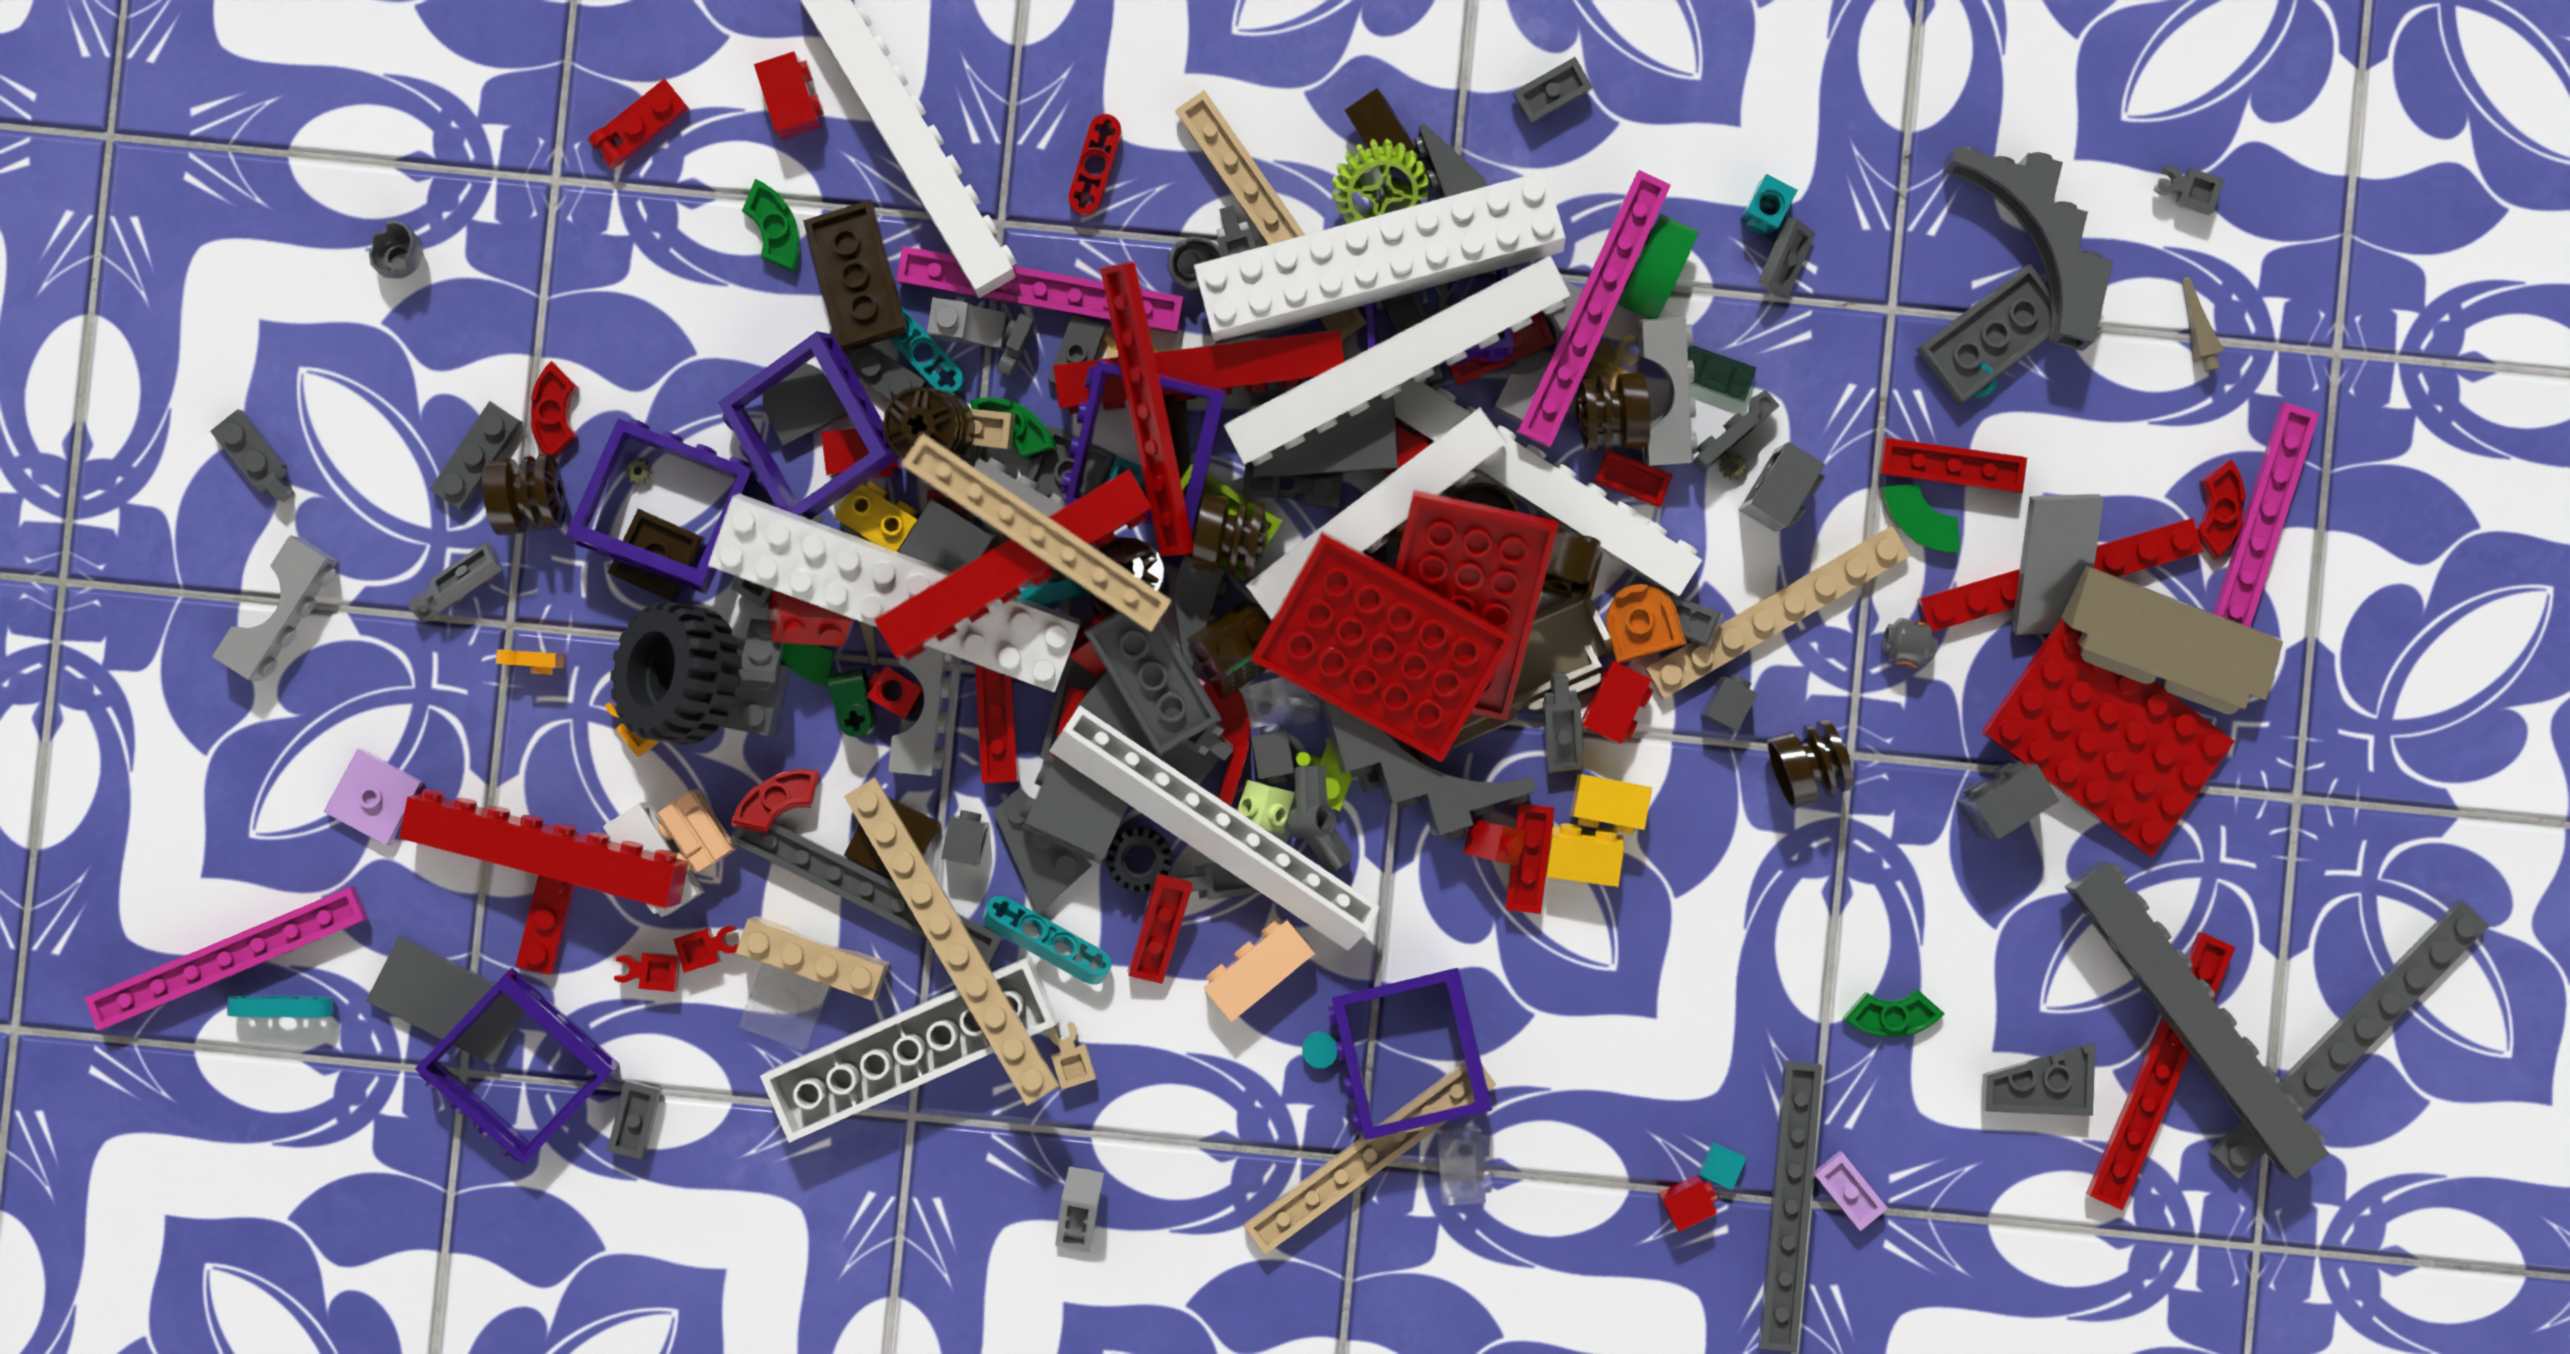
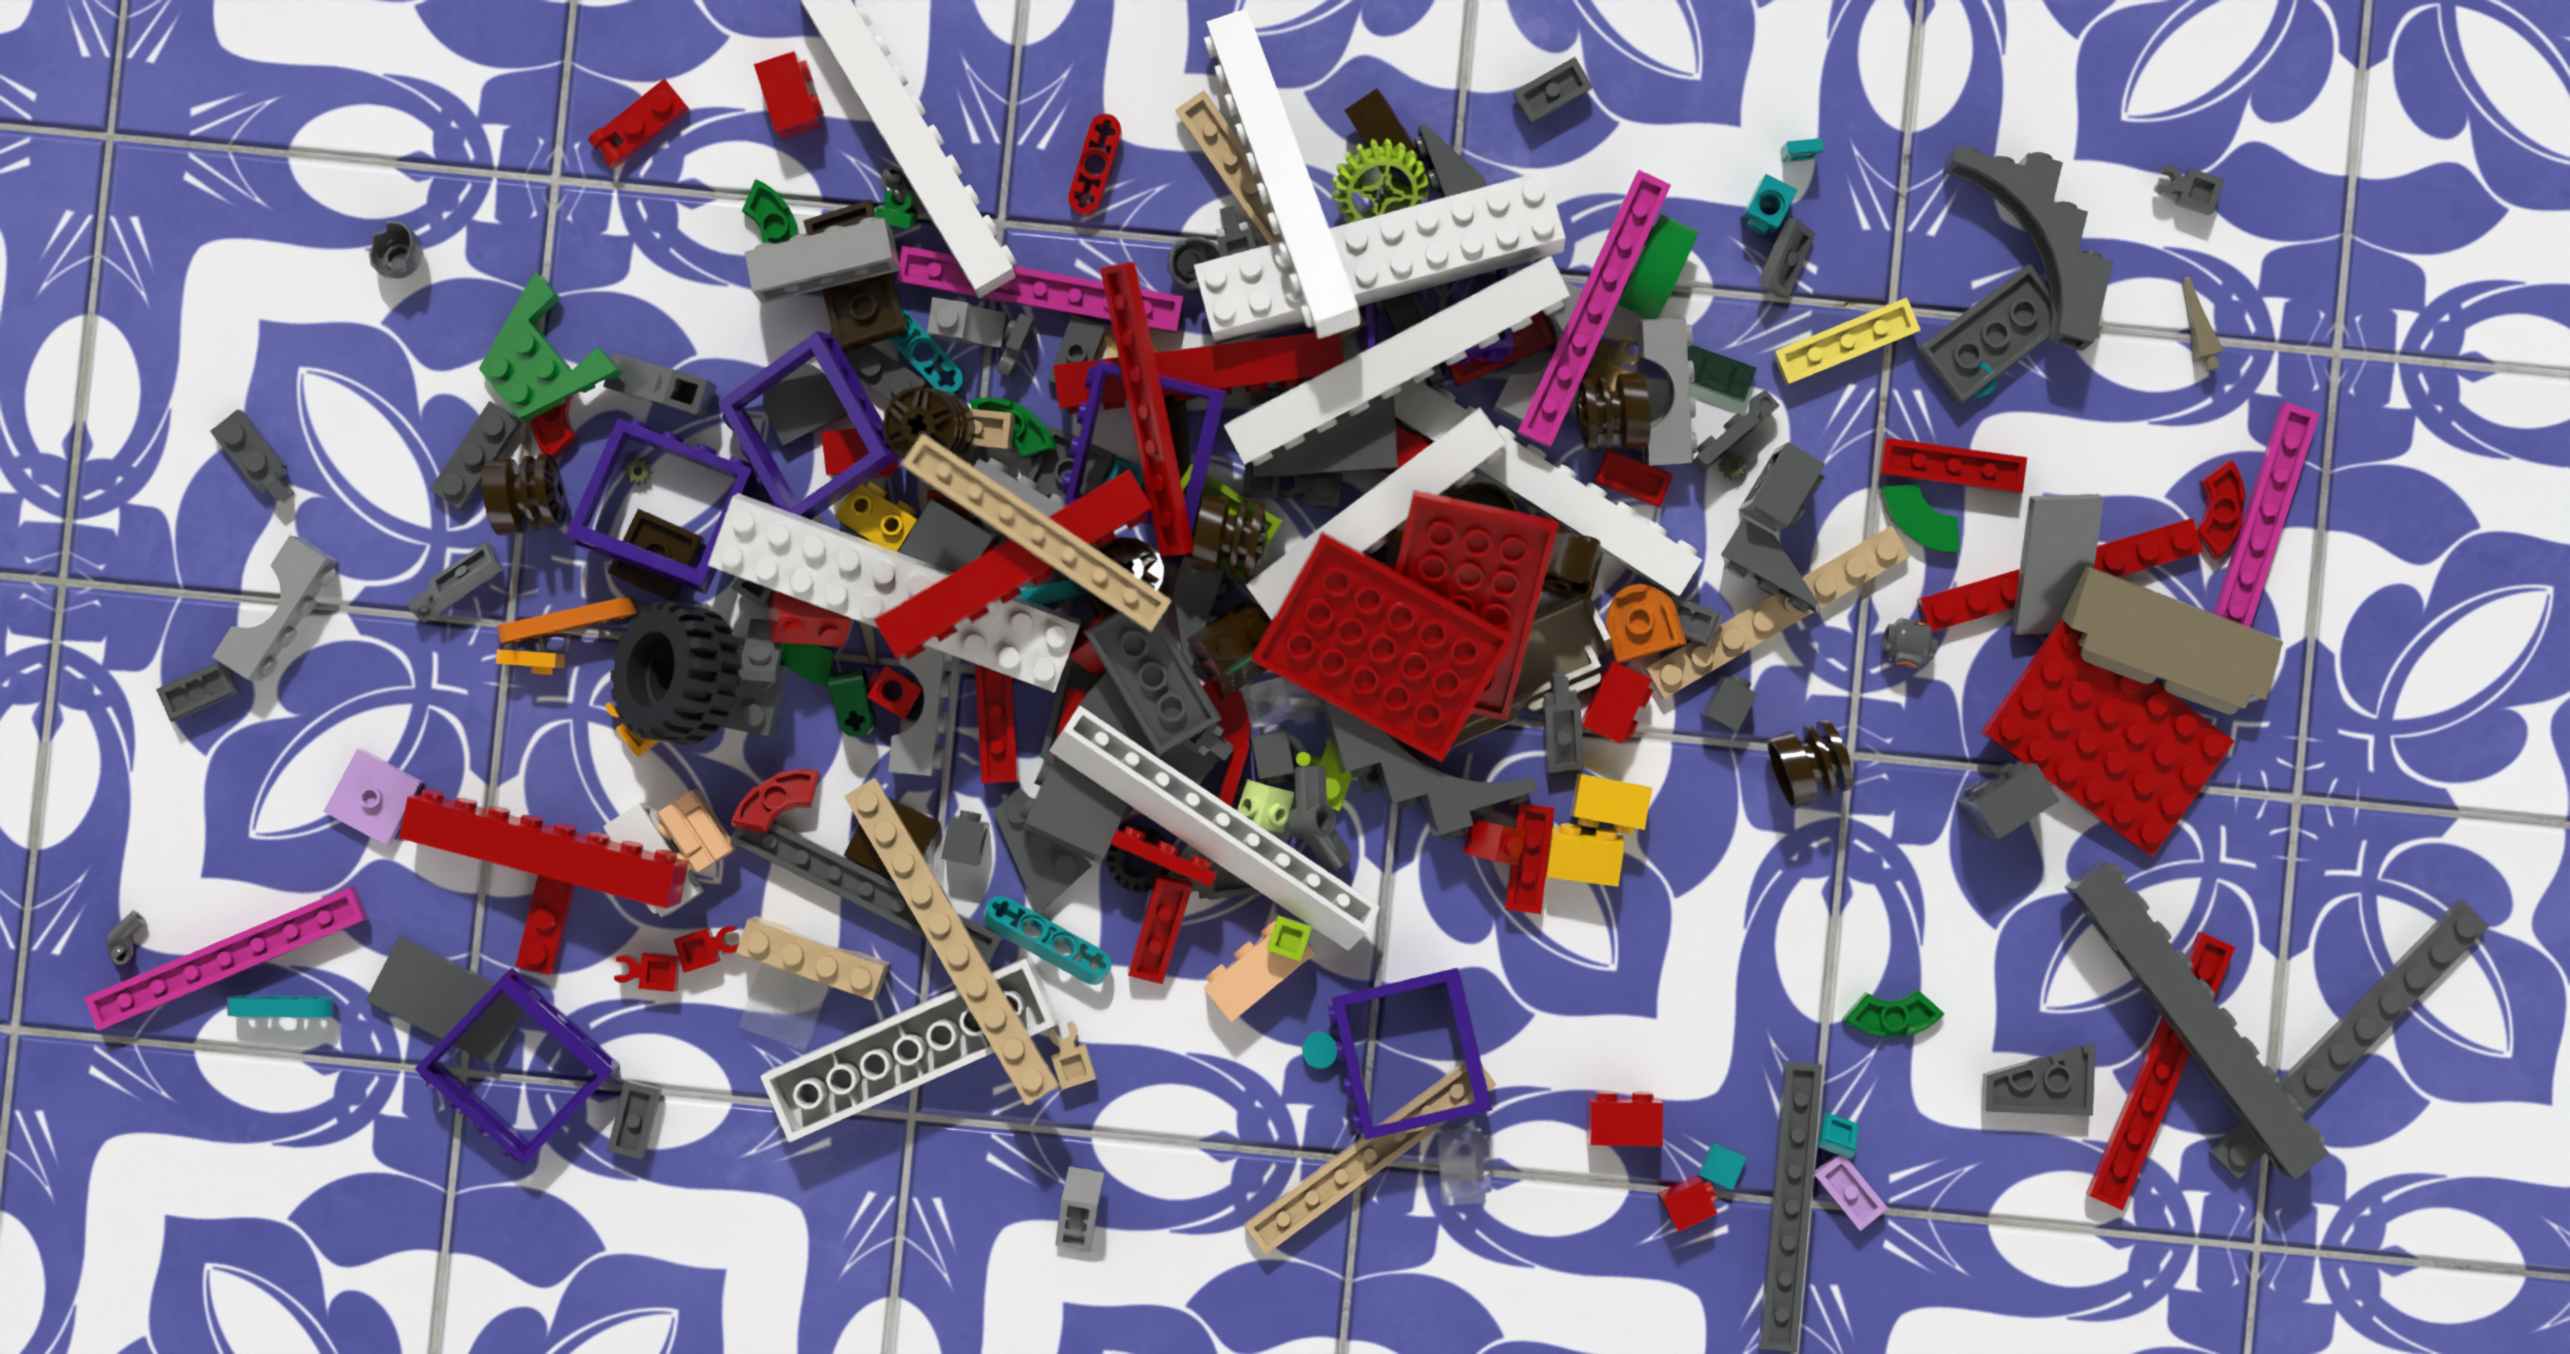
(121, 938): none -> dark grey arm
(197, 691): none -> dark grey plate
(527, 366): none -> green wing
(566, 620): none -> orange beam
(662, 386): none -> dark grey slope
(822, 260): none -> light grey brick
(894, 179): none -> dark grey arm
(895, 214): none -> green tile
(1164, 855): none -> red plate
(1282, 174): none -> white brick
(1289, 938): none -> lime plate
(1624, 1120): none -> red brick
(1762, 557): none -> dark grey slope
(1802, 150): none -> teal tile
(1838, 1135): none -> teal tile
(1846, 341): none -> light yellow plate

